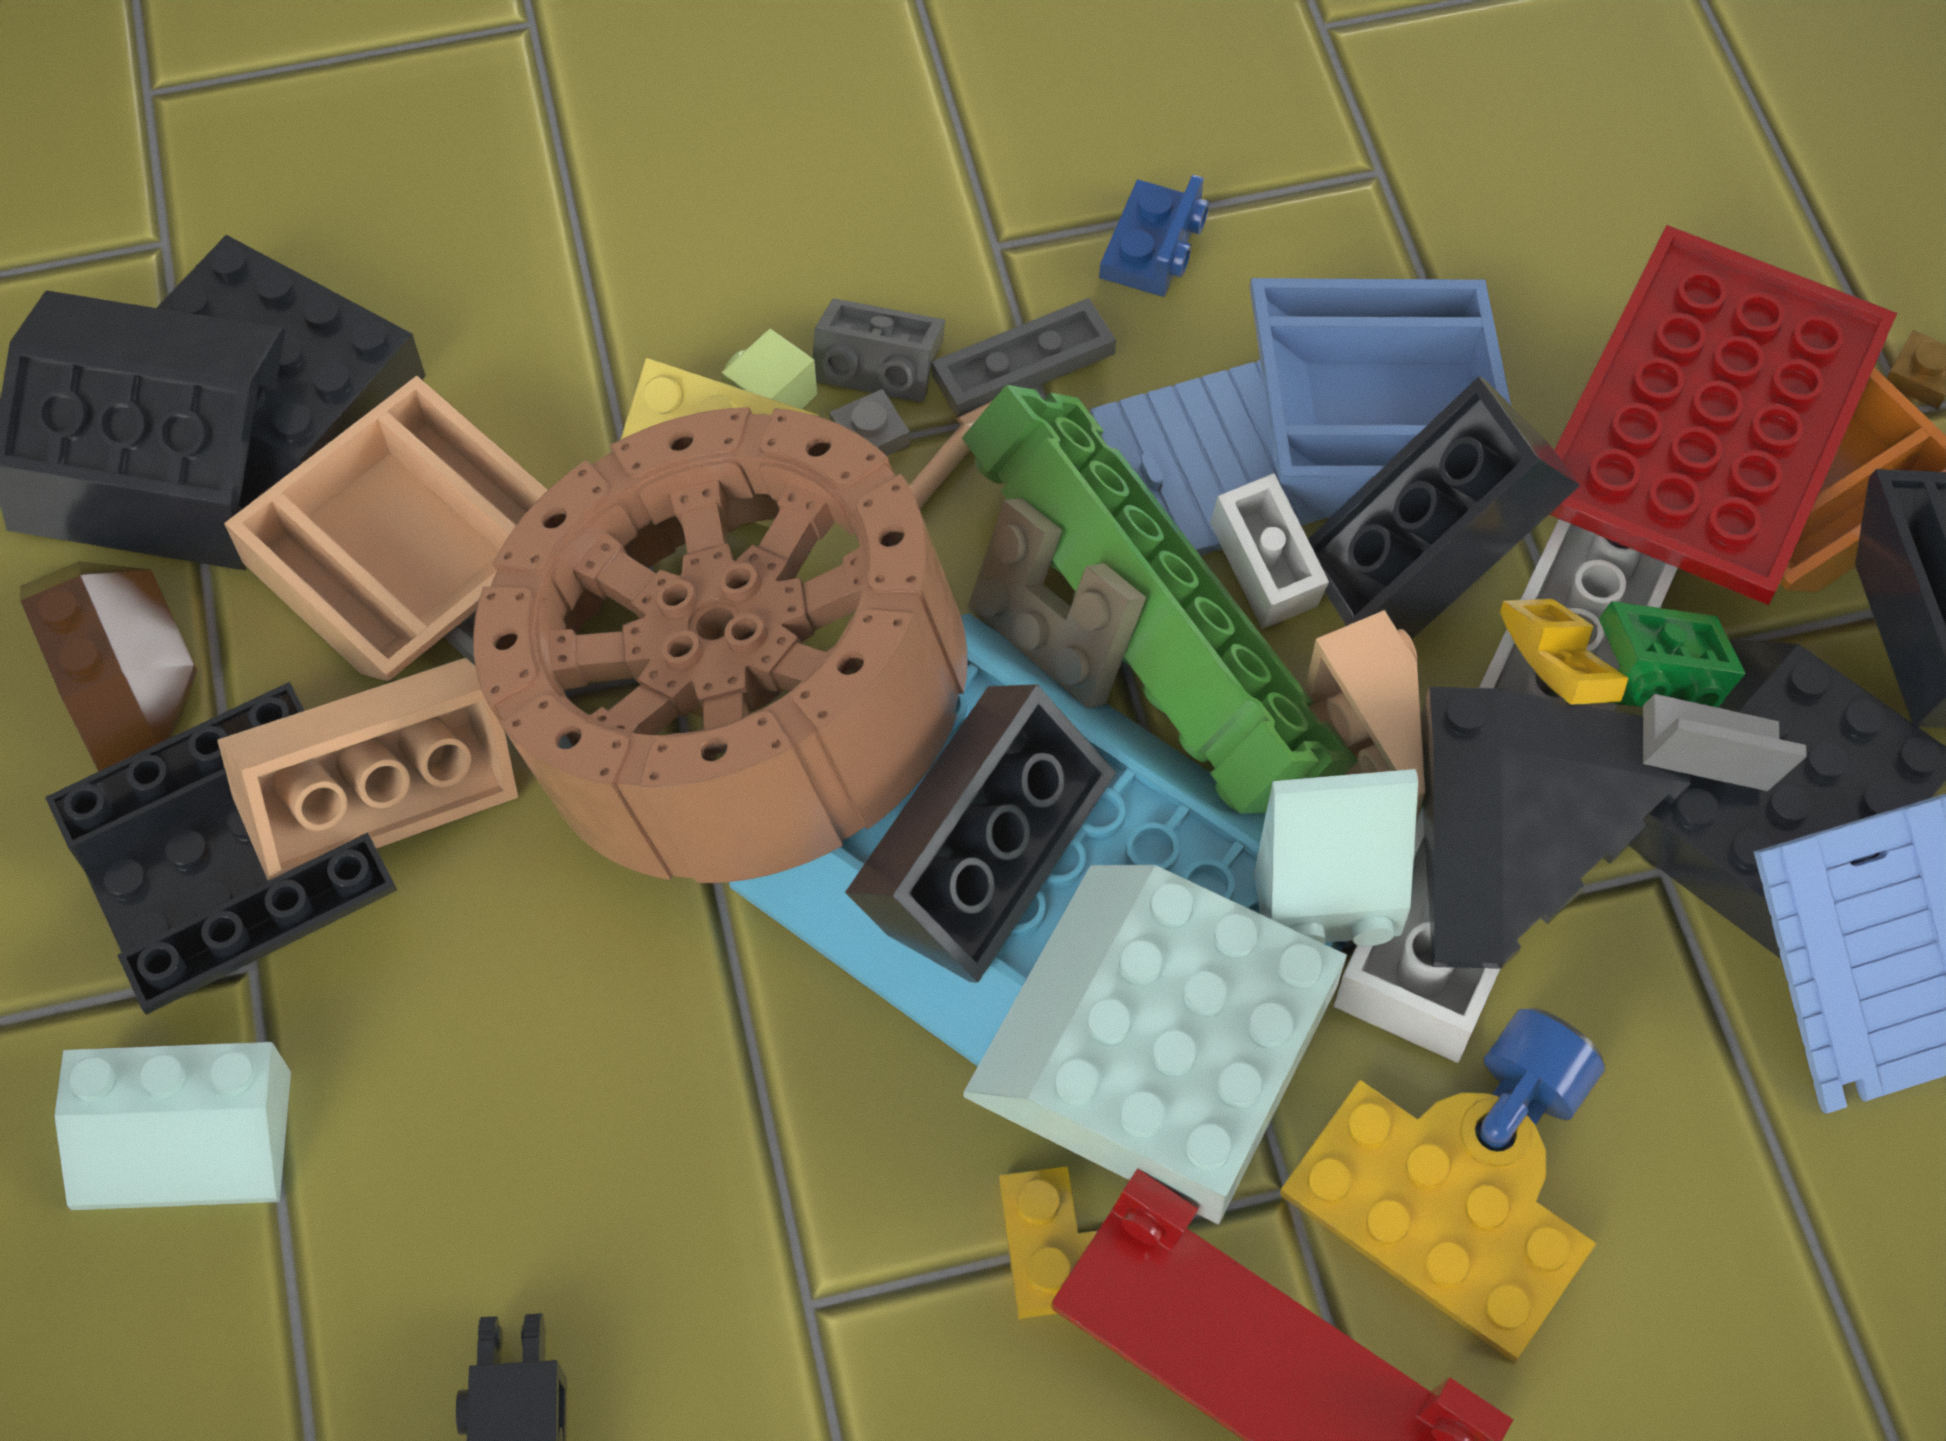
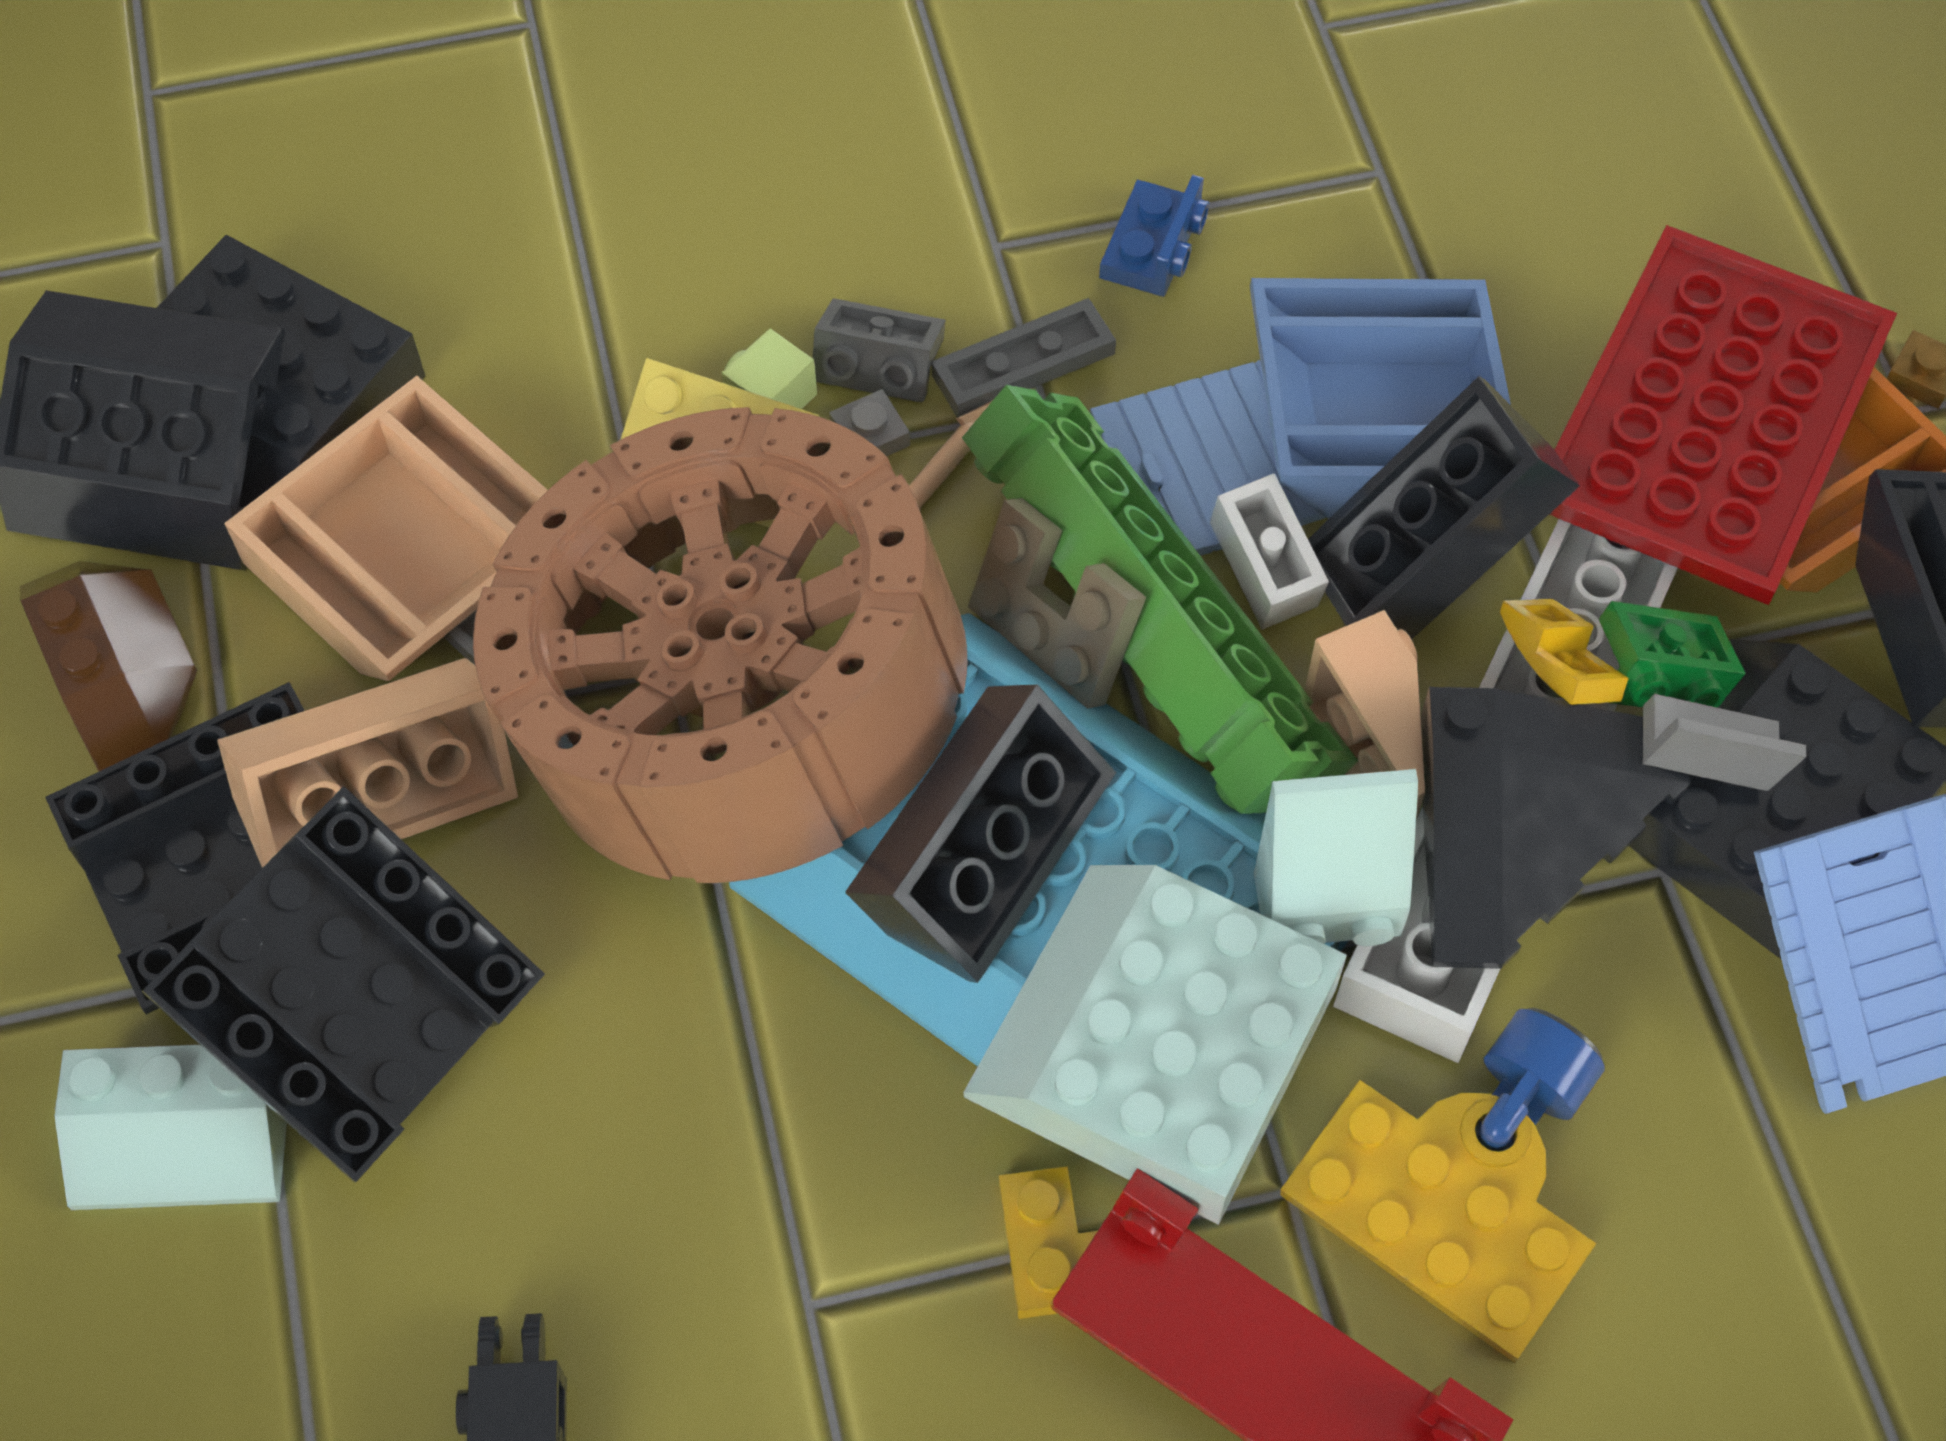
(344, 983): none -> black slope

